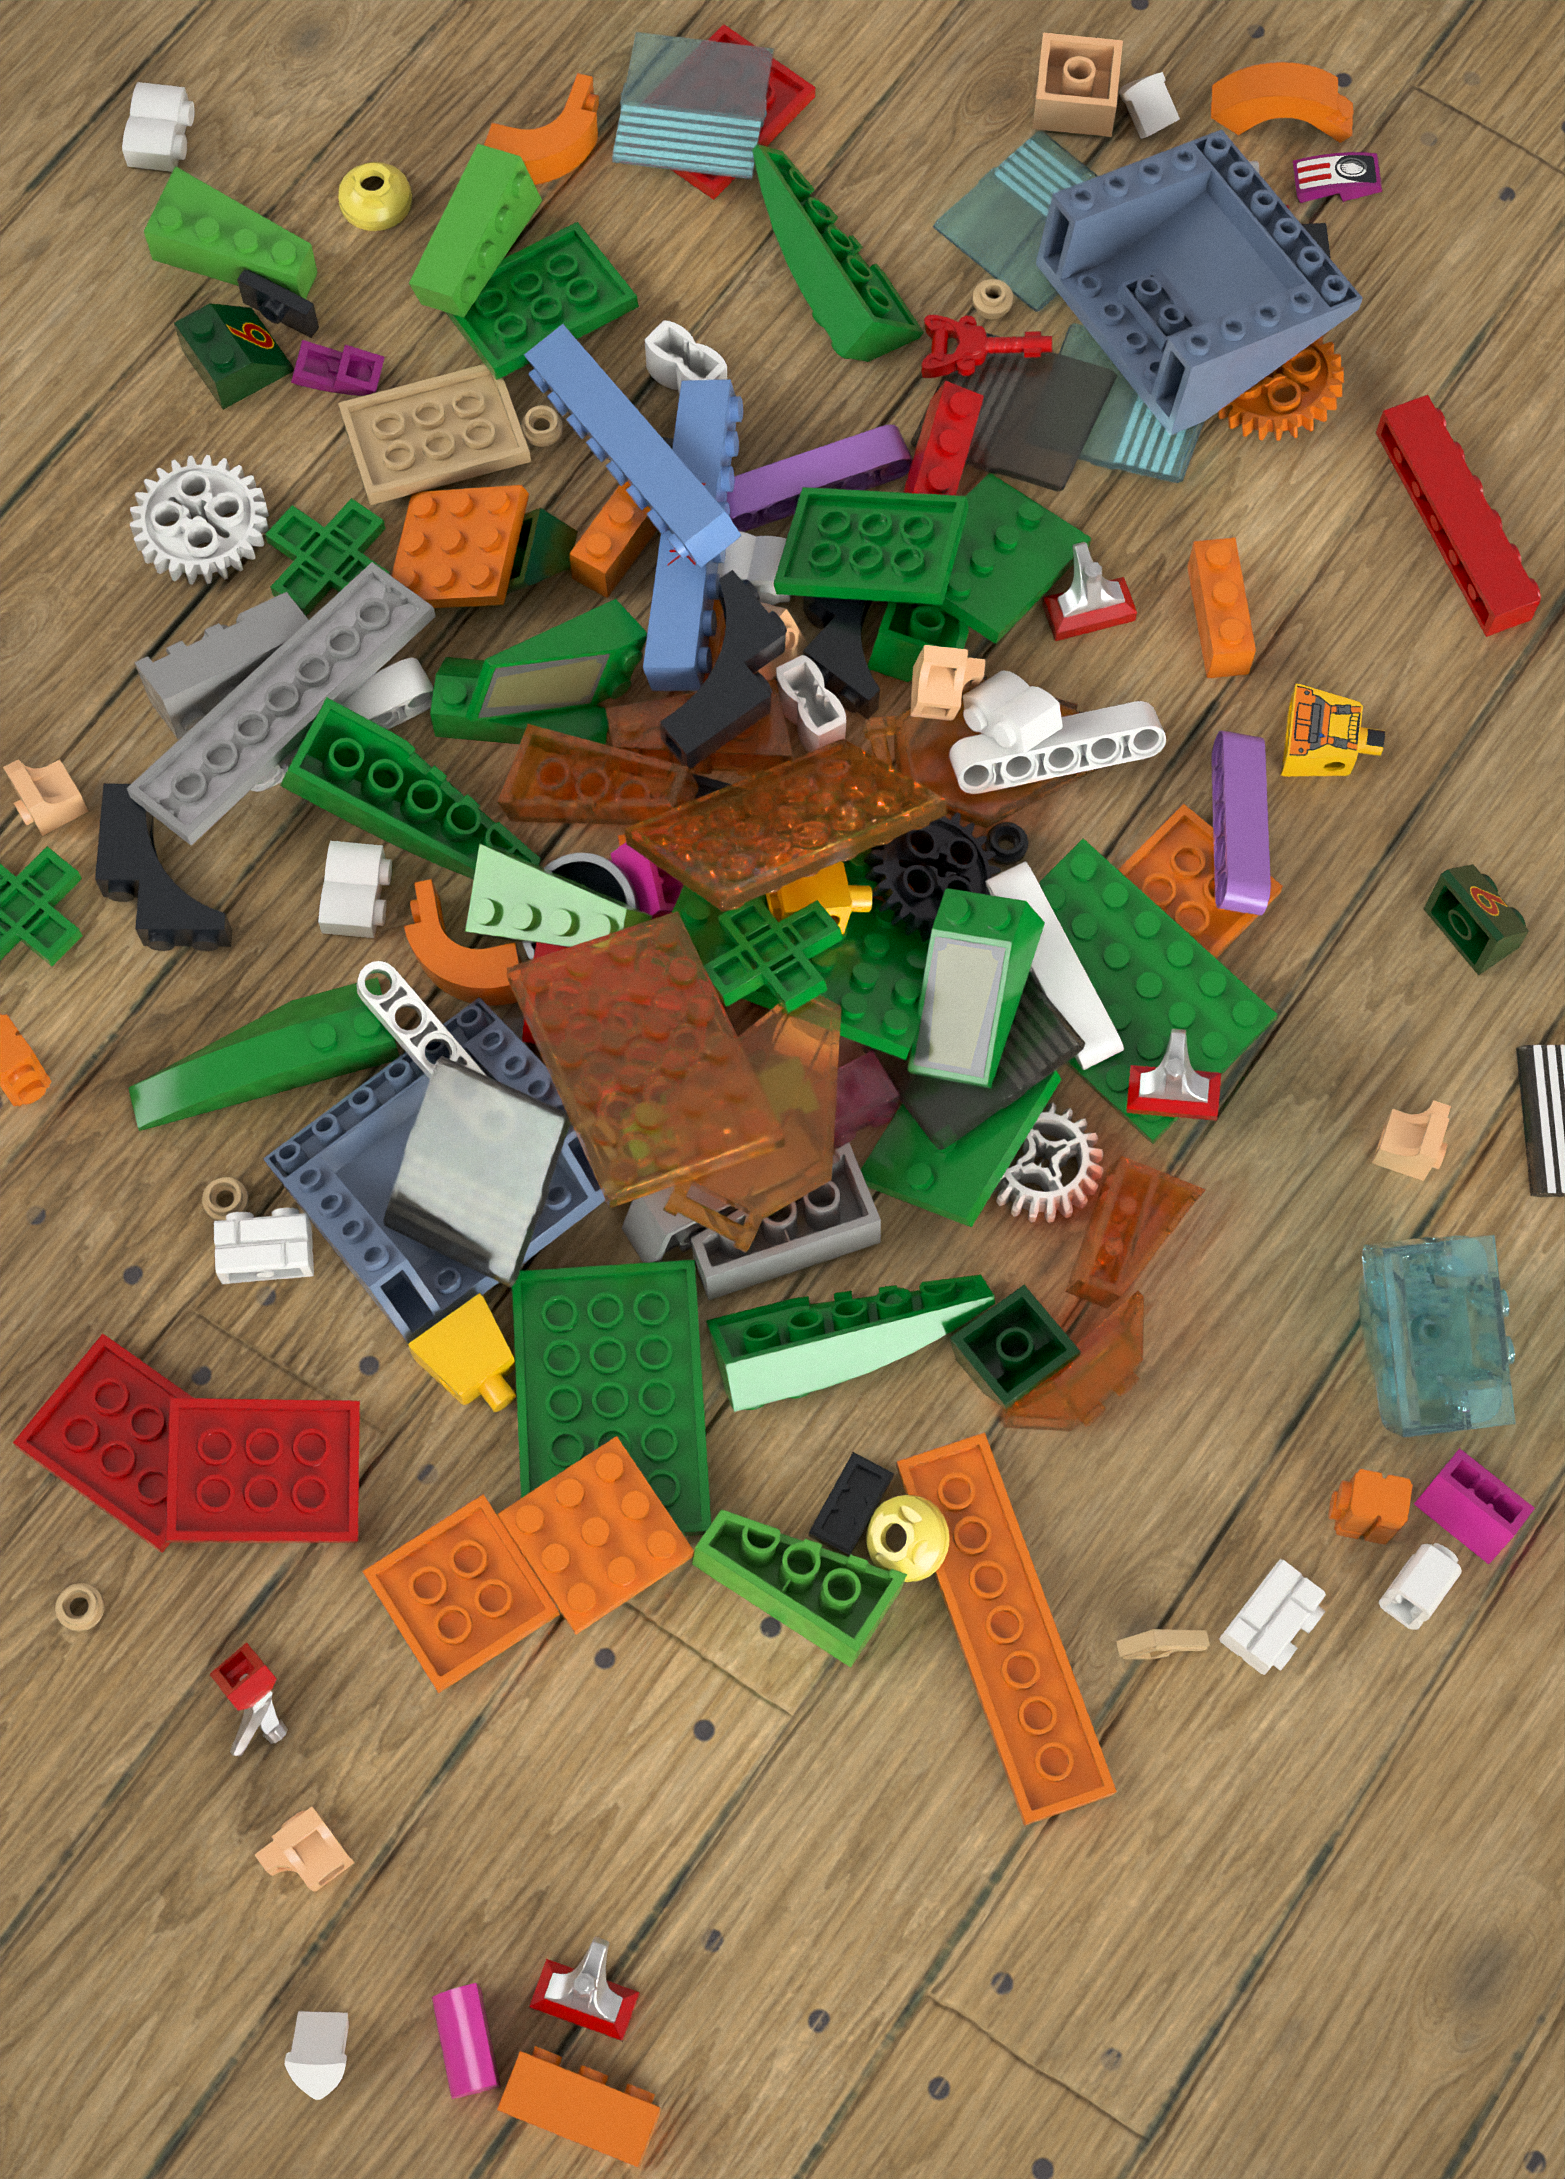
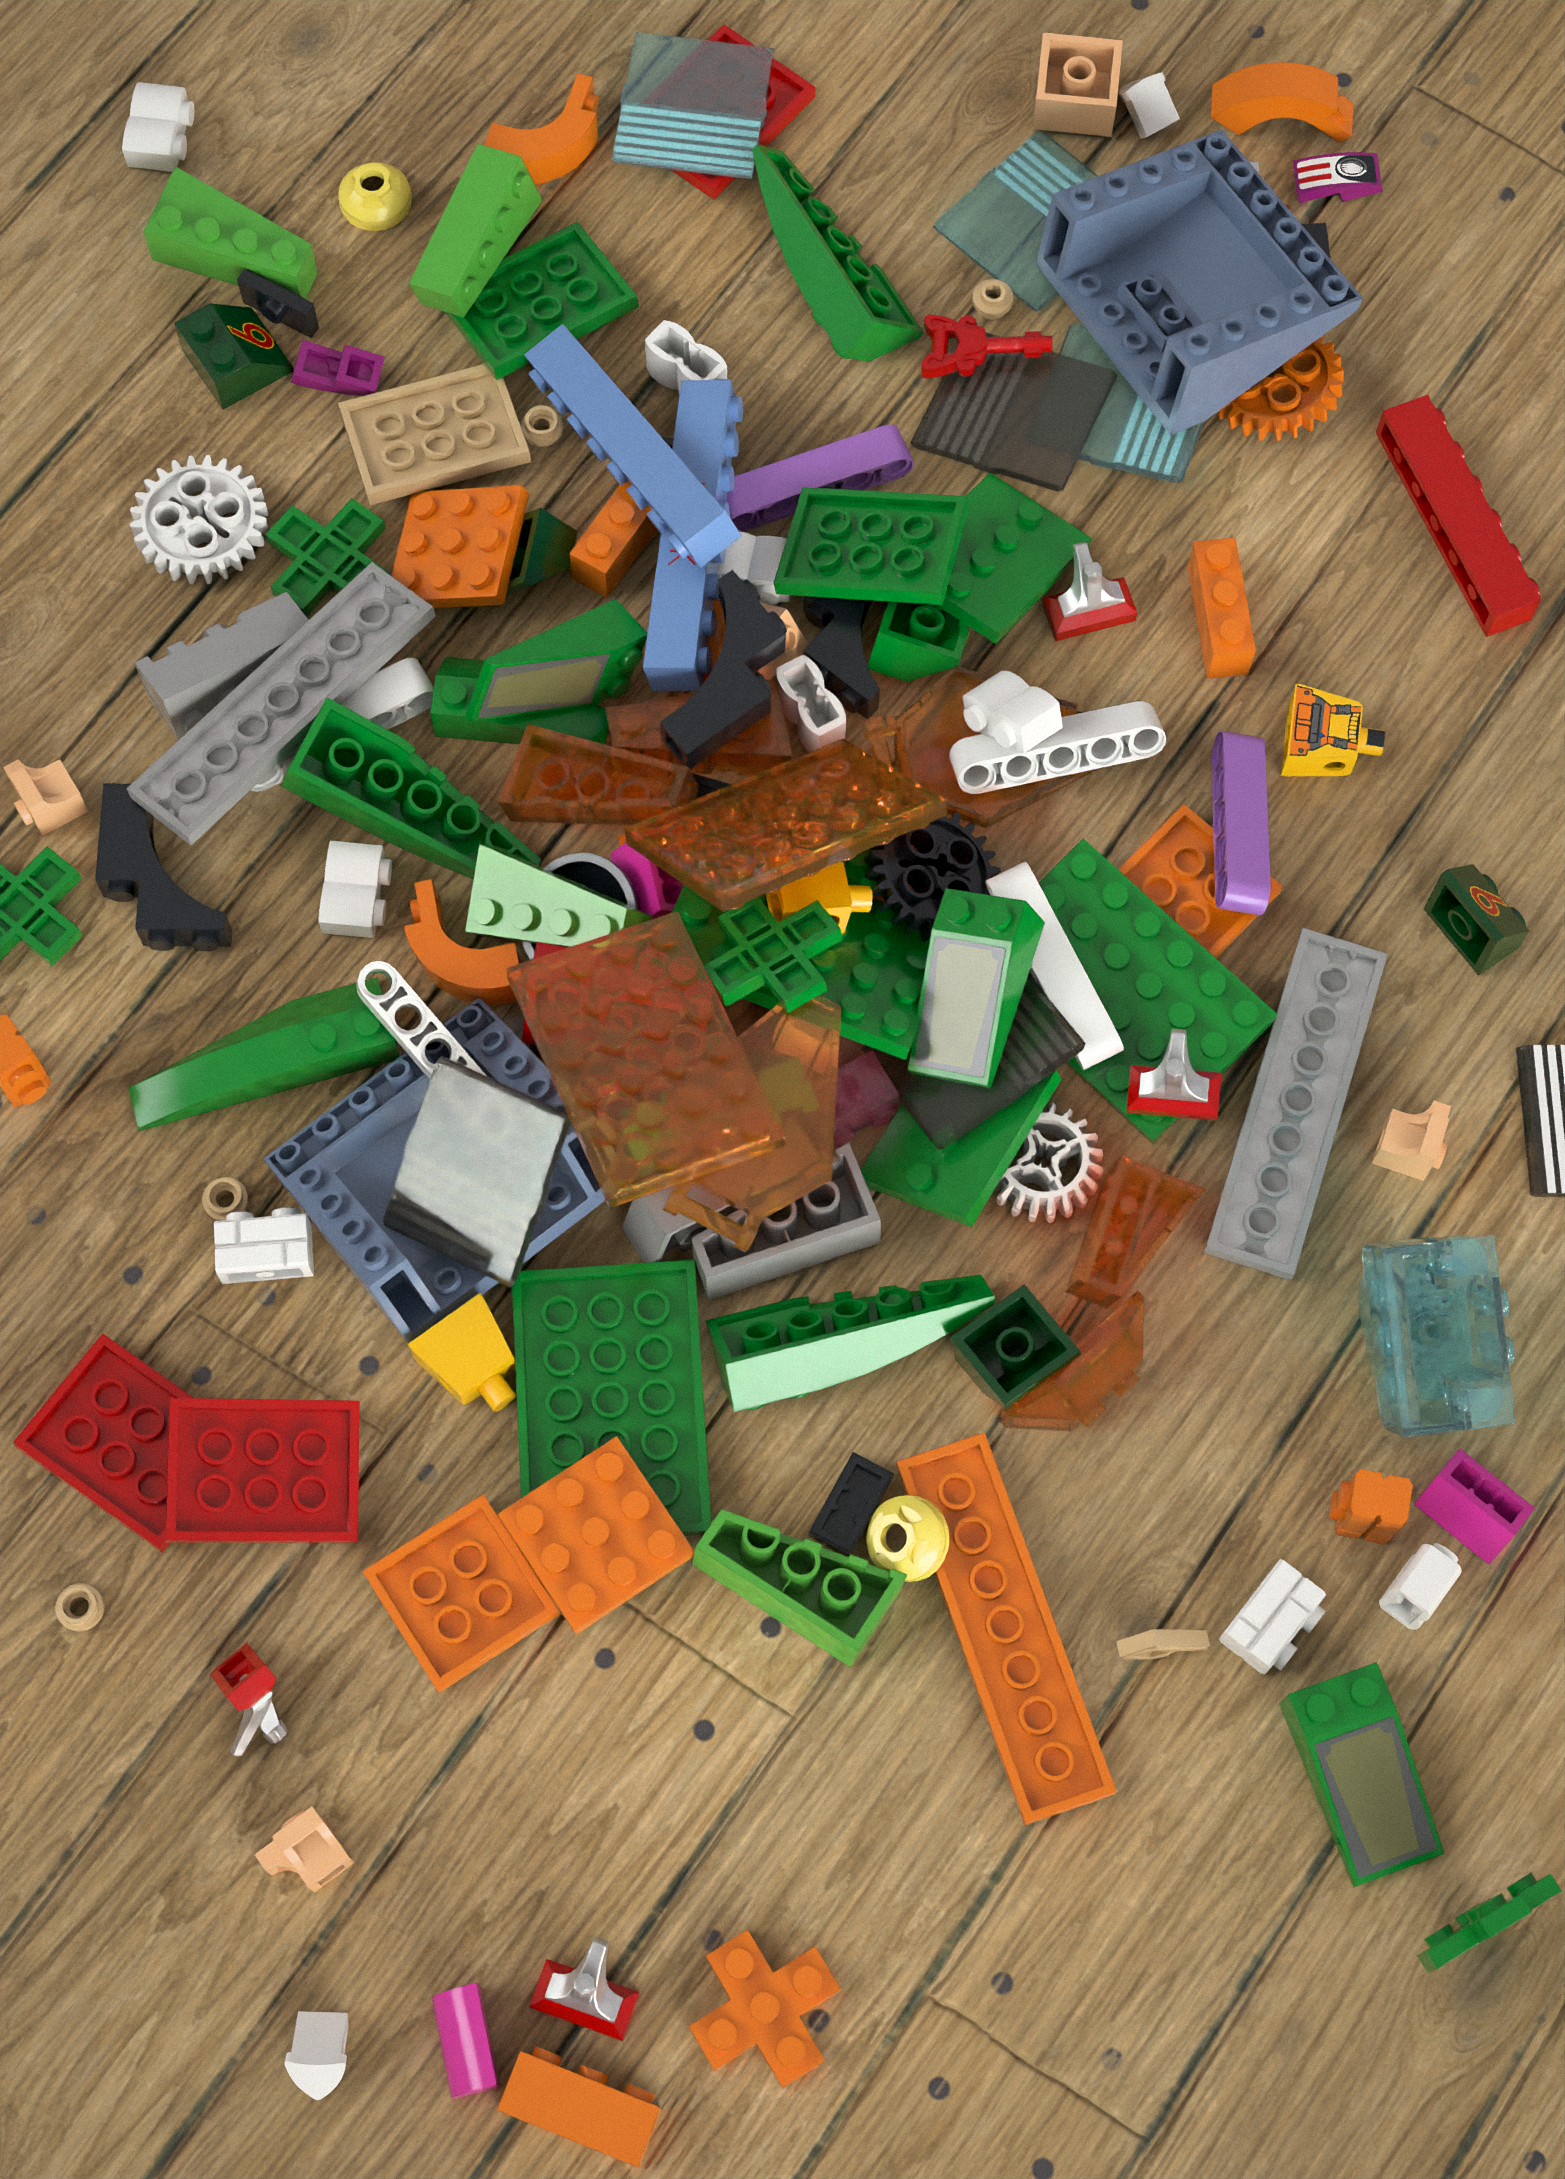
(764, 2008): none -> orange plate
(940, 680): light nougat brick -> none
(944, 441): red brick -> none
(1007, 832): black plate -> none
(1296, 1104): none -> piece
(1363, 1773): none -> slope
(1487, 1920): none -> green plate

